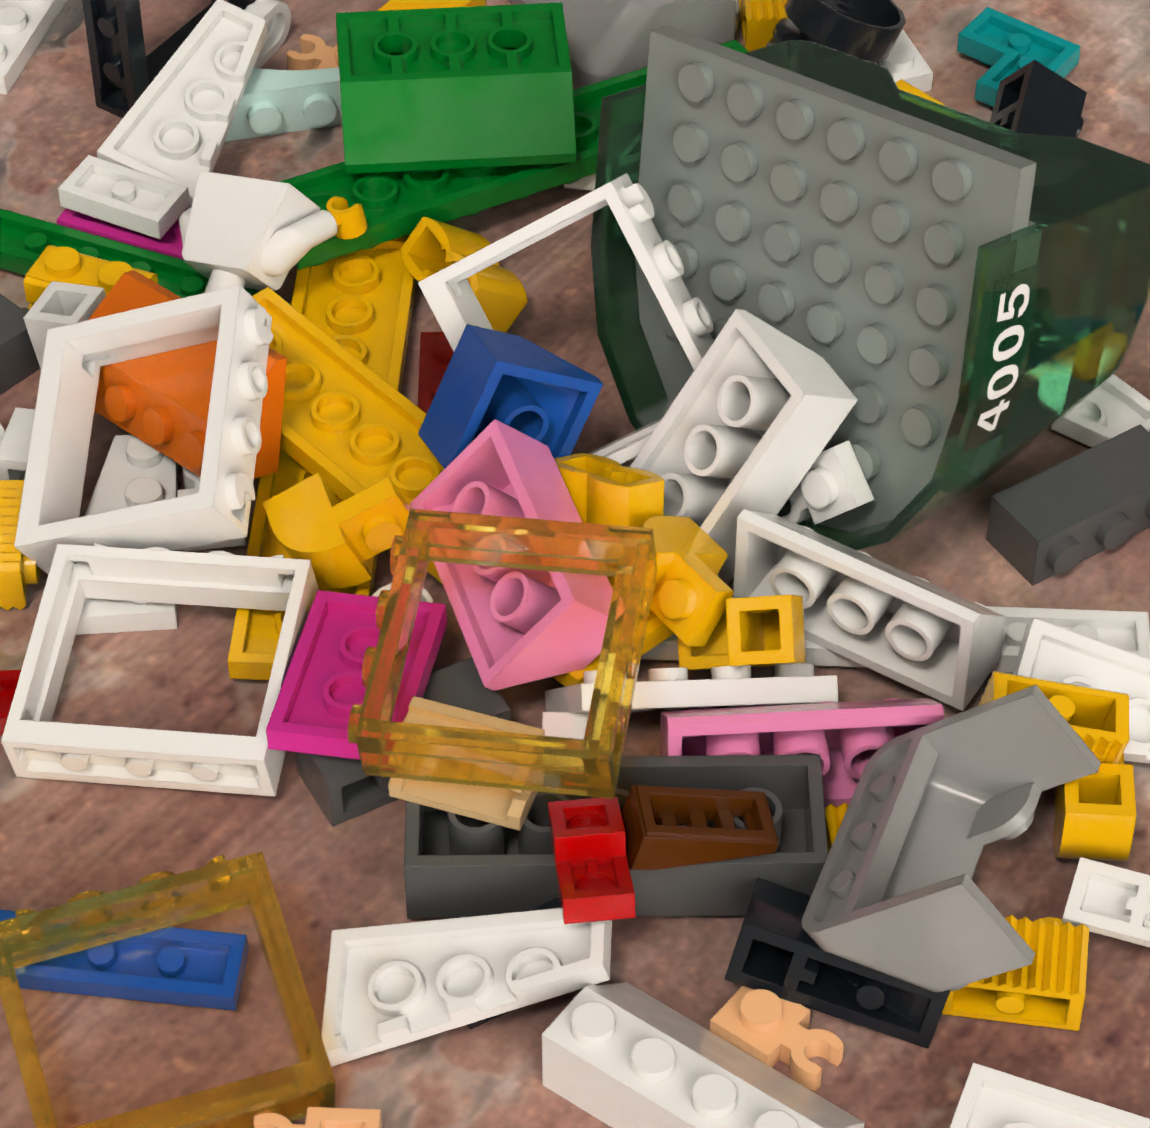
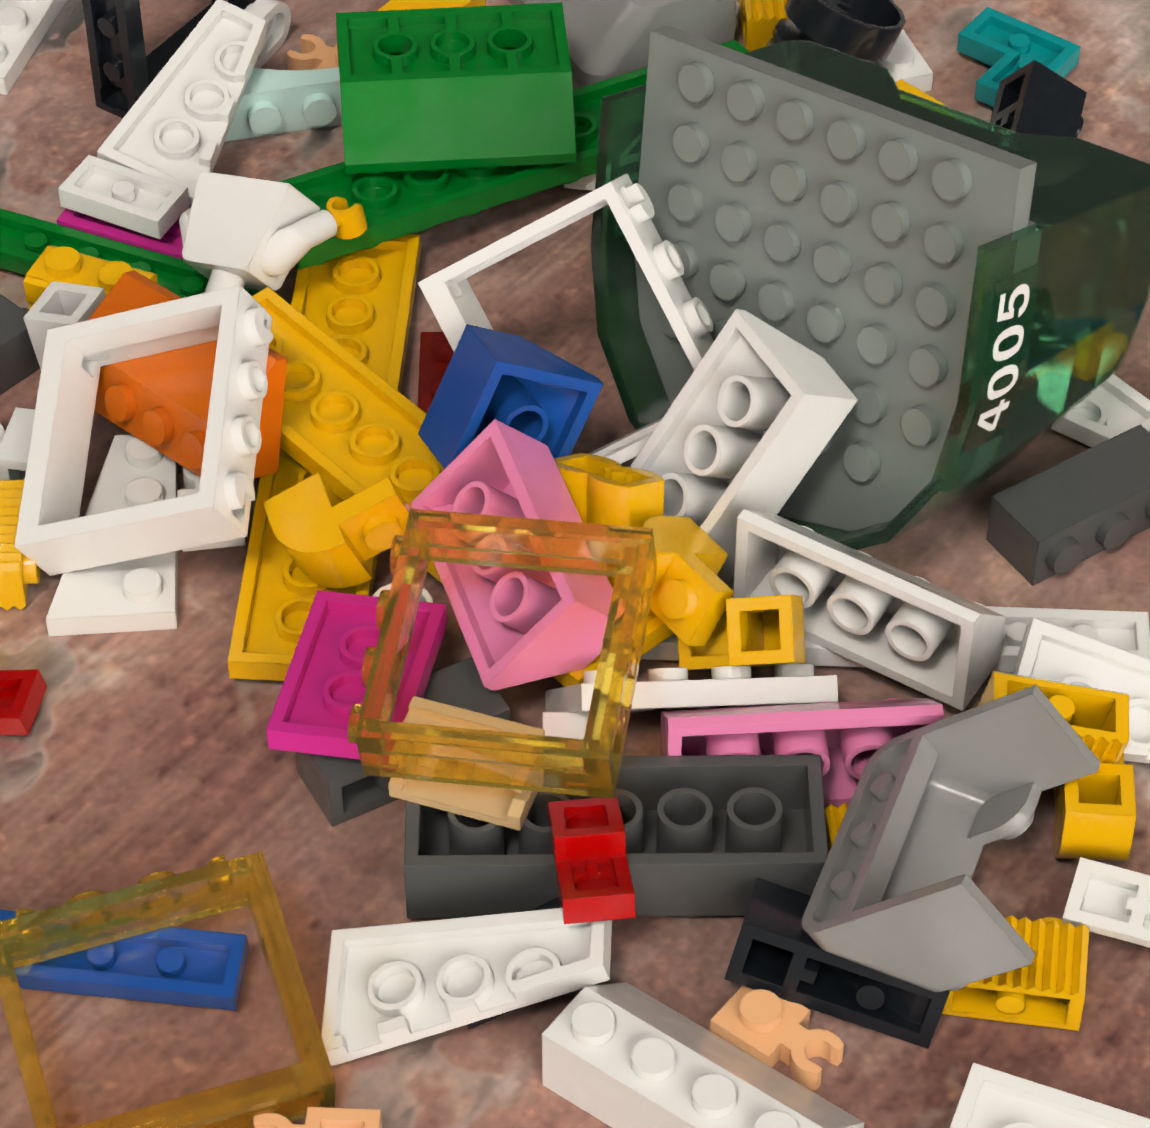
(141, 755): white window -> none
(439, 245): yellow brick -> none
(658, 842): reddish brown slope -> none
(830, 486): white plate -> none

